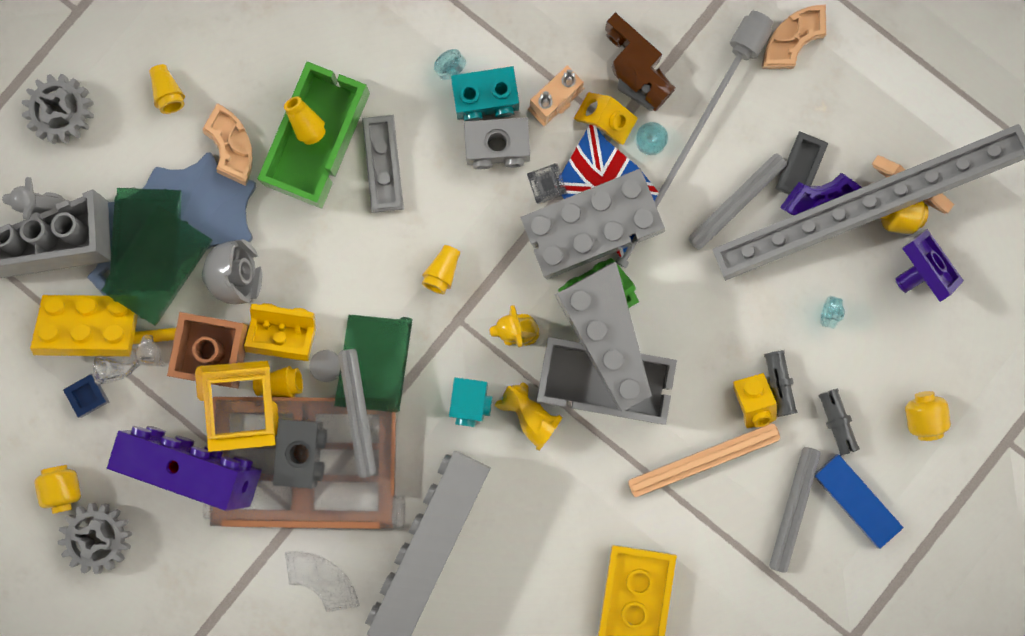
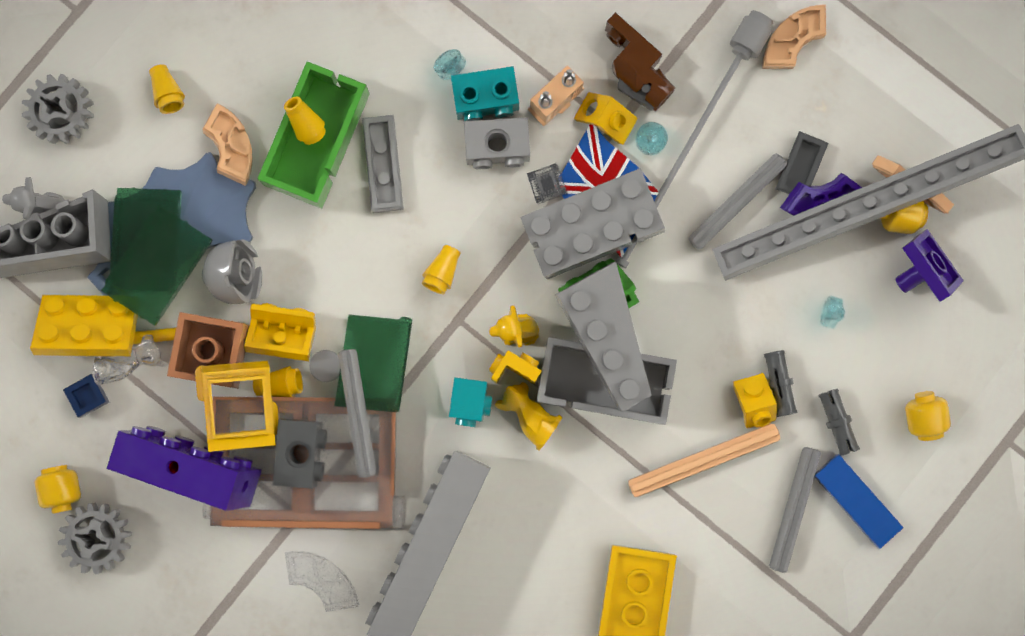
(523, 366): none -> yellow bracket

